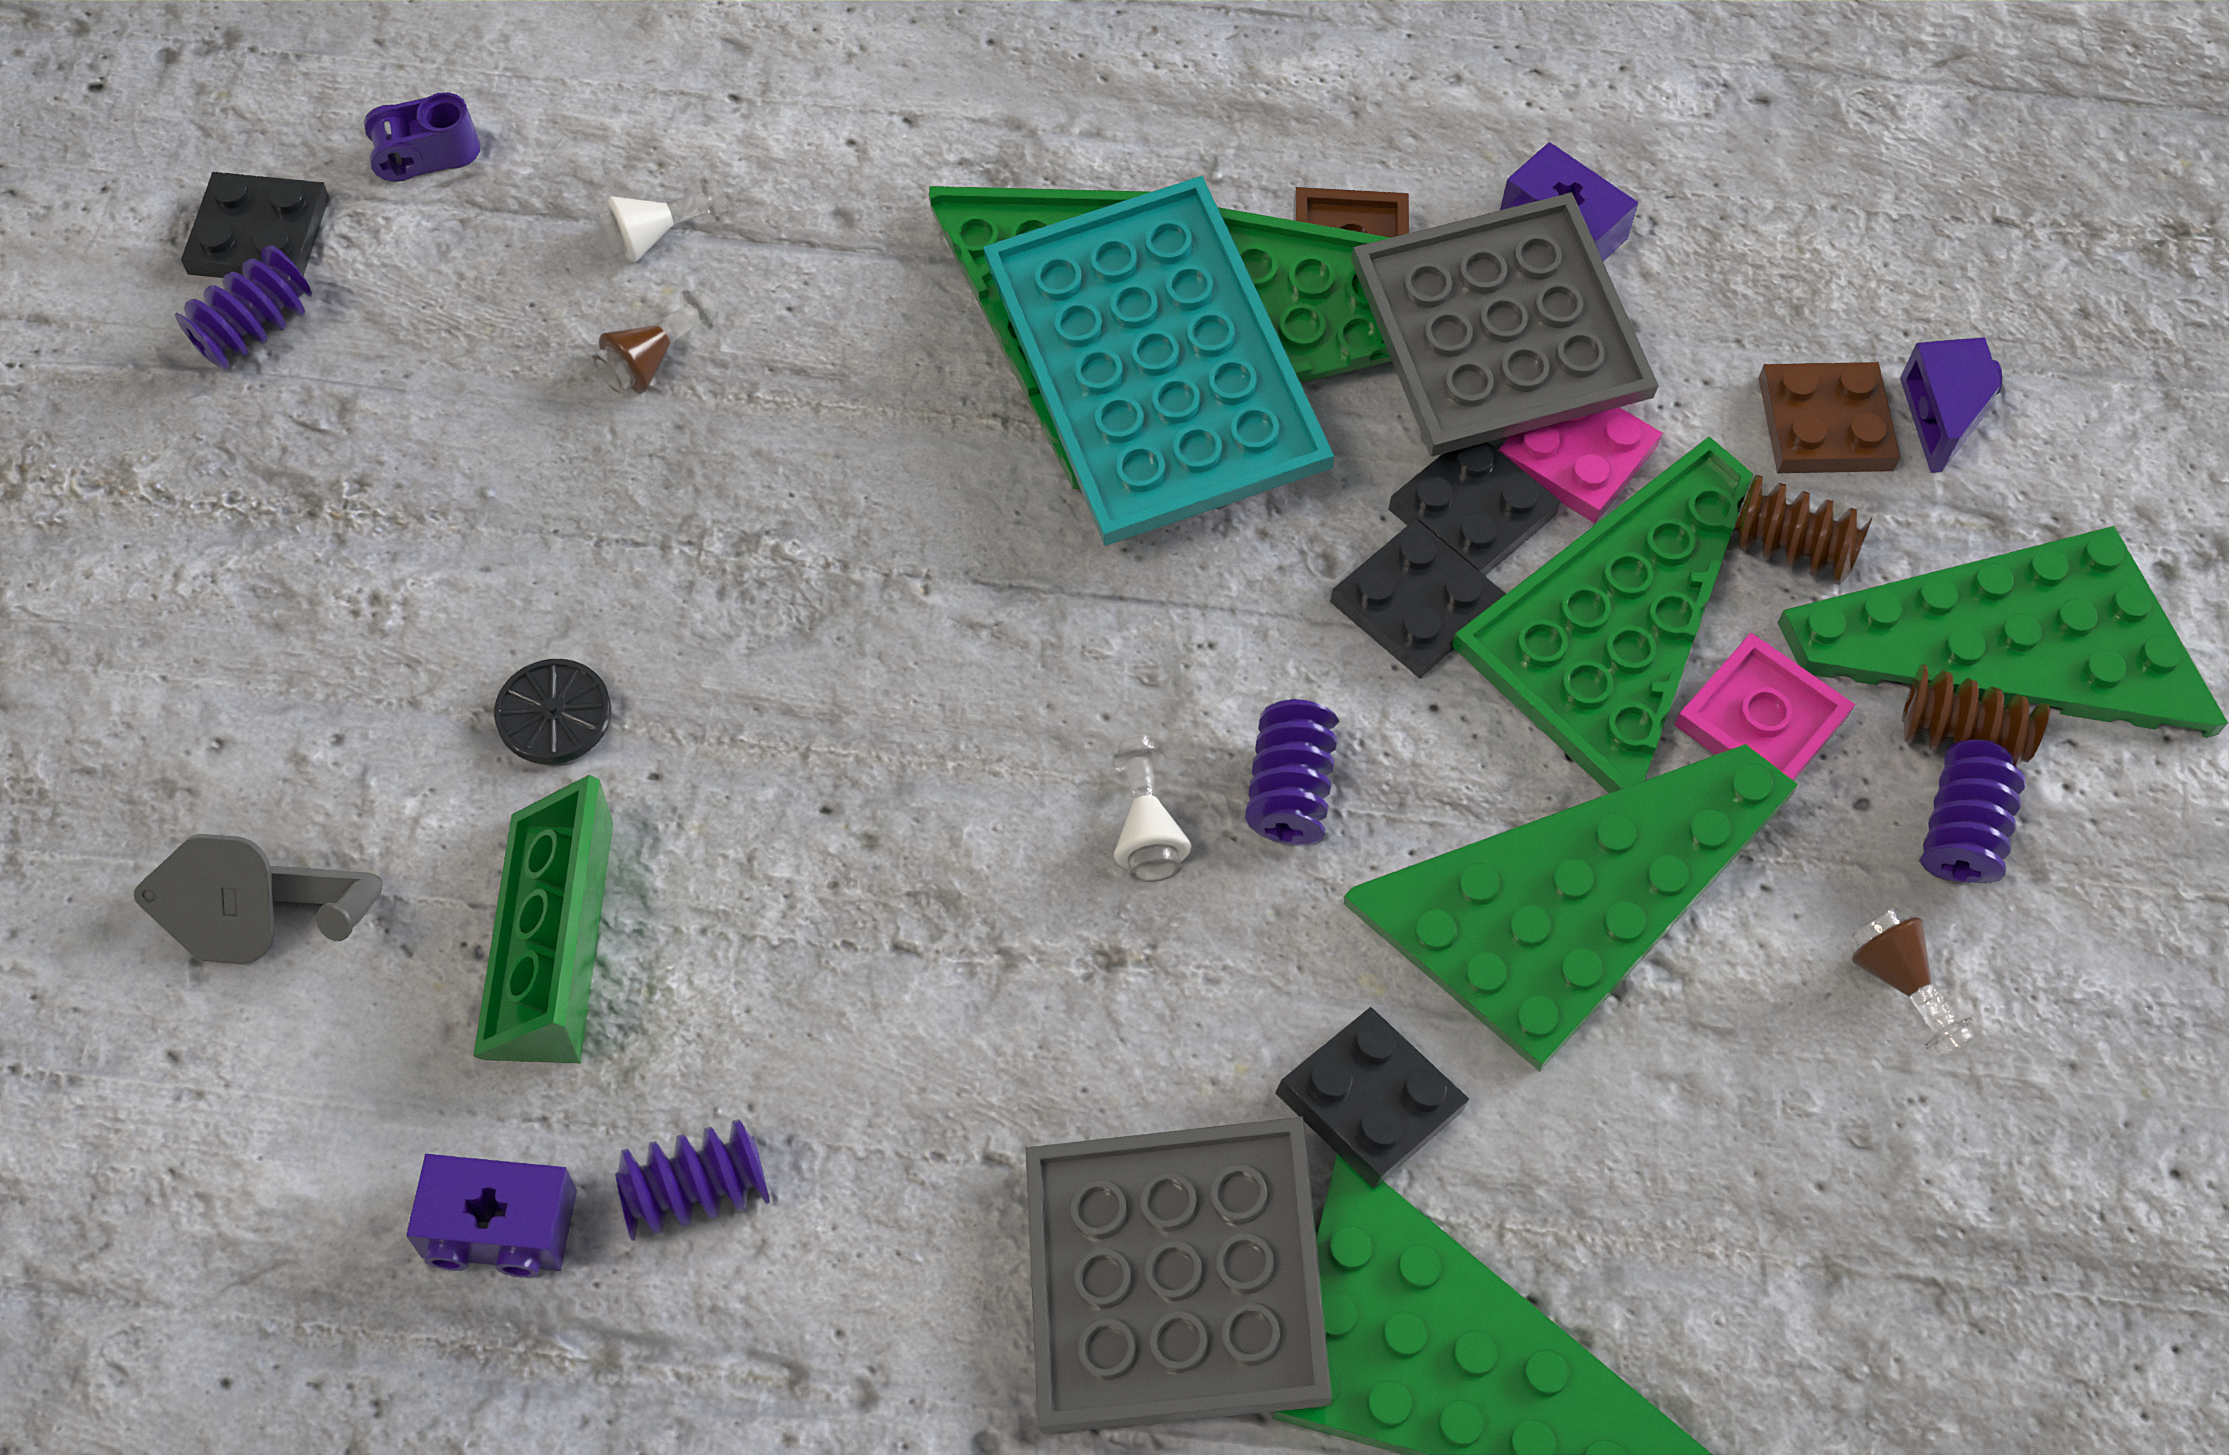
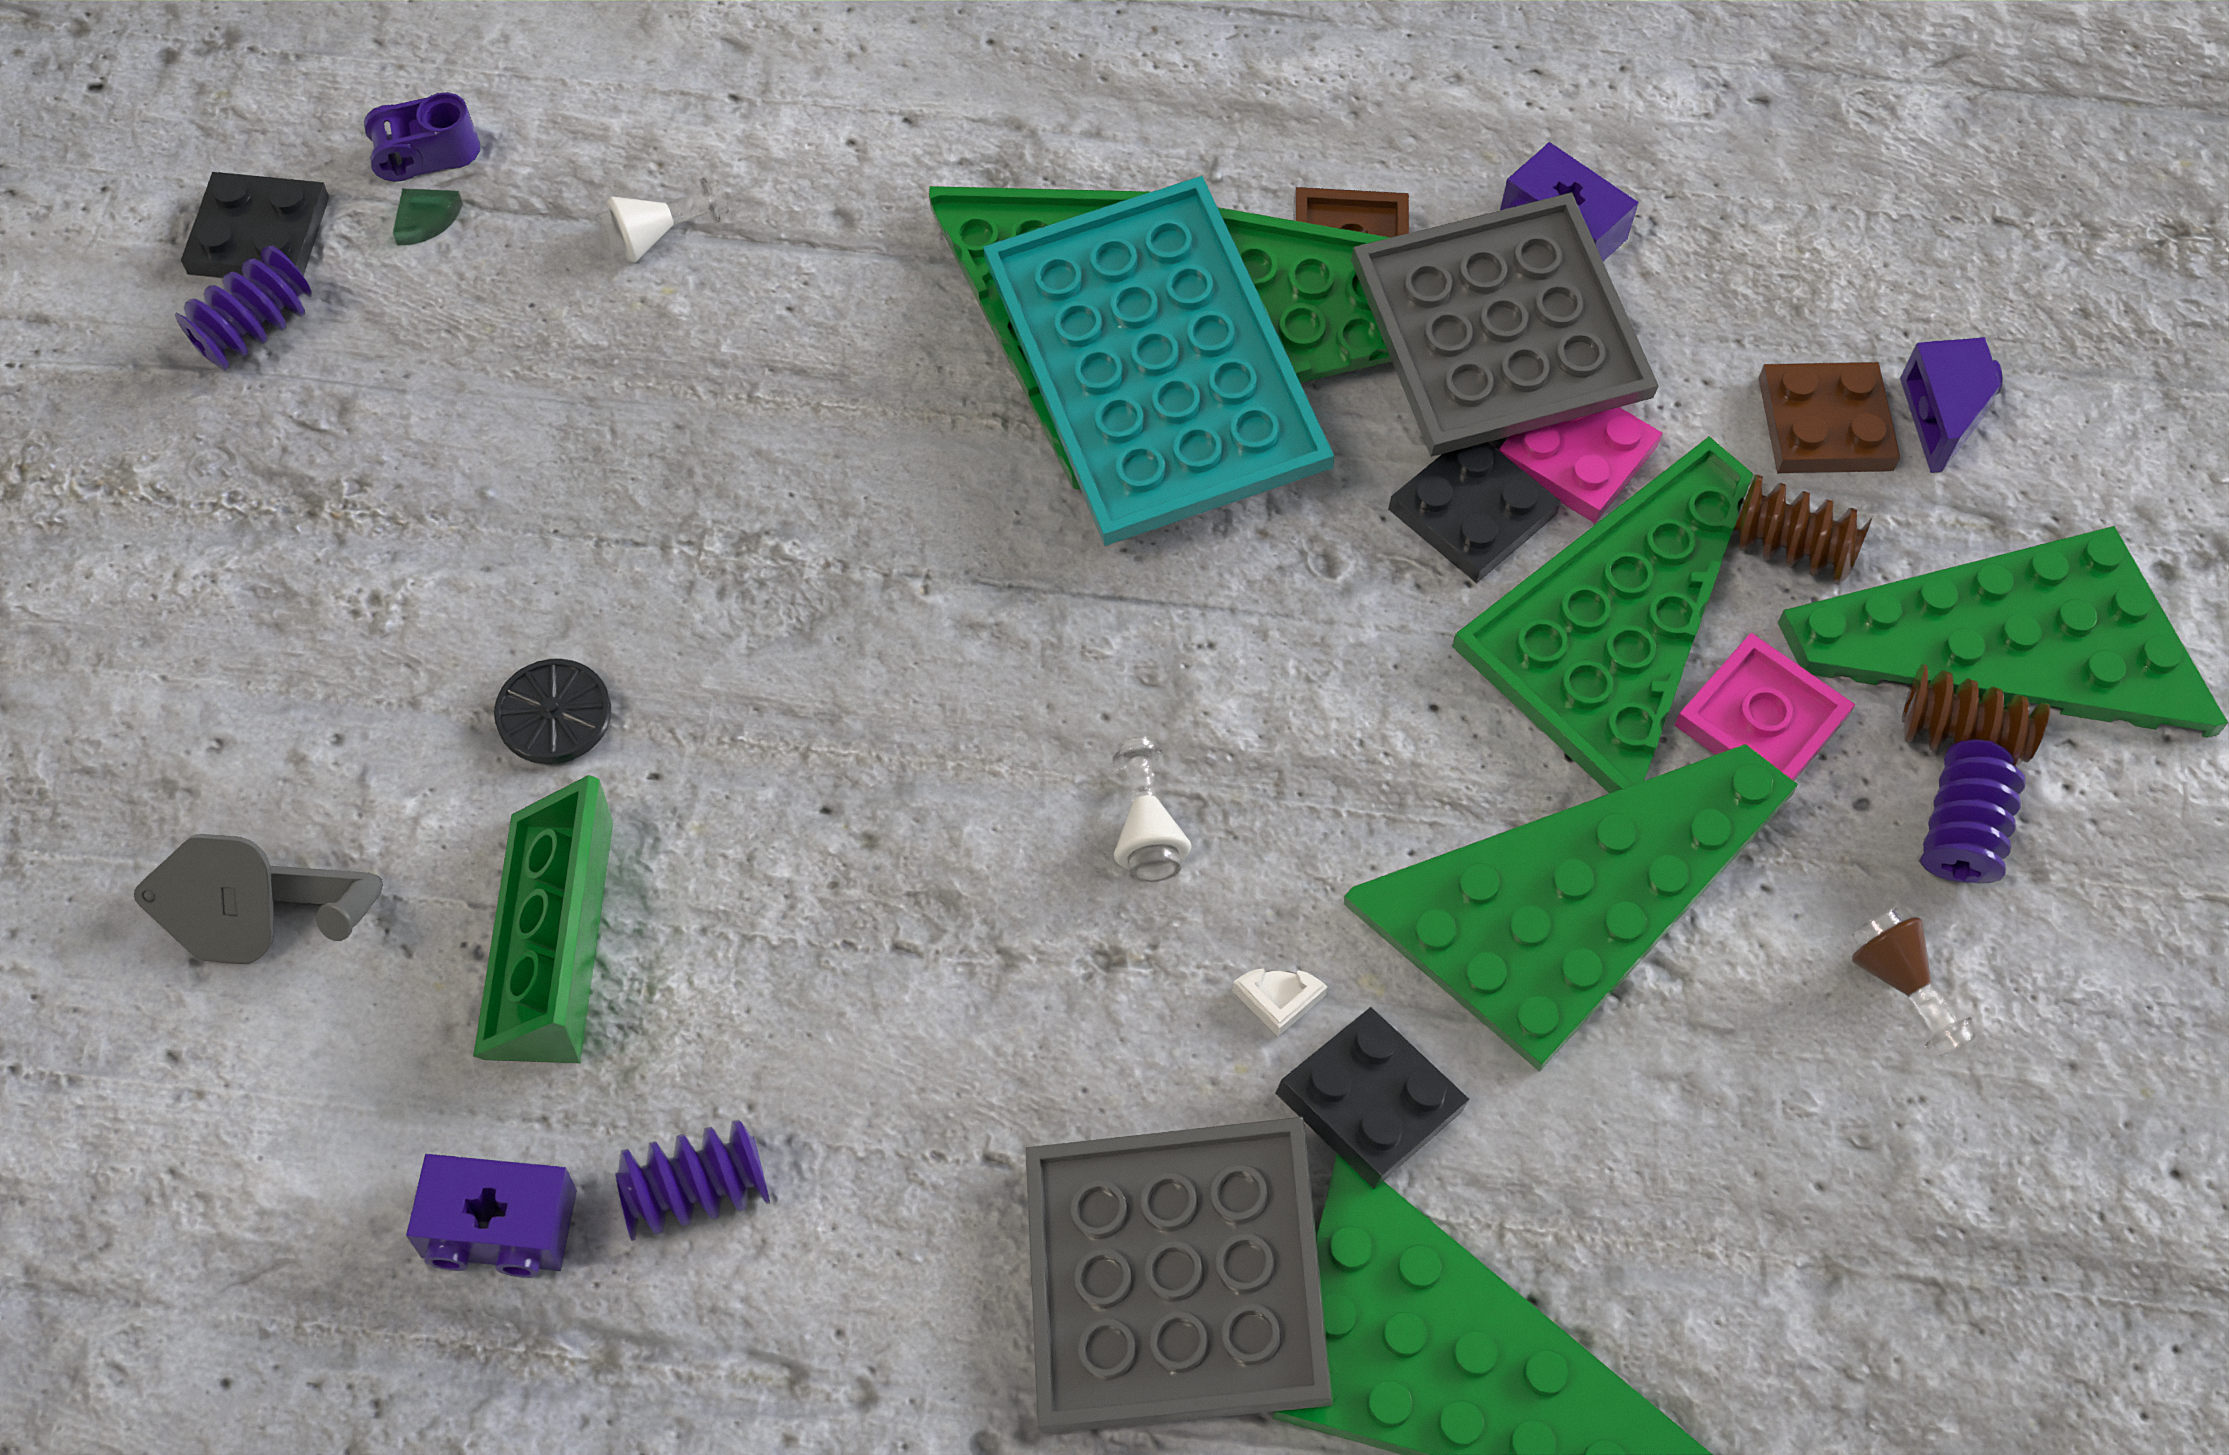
(425, 214): none -> clear green tile
(633, 355): piece -> none
(1279, 996): none -> white tile
(1292, 772): dark purple piece -> none
(1415, 597): black plate -> none

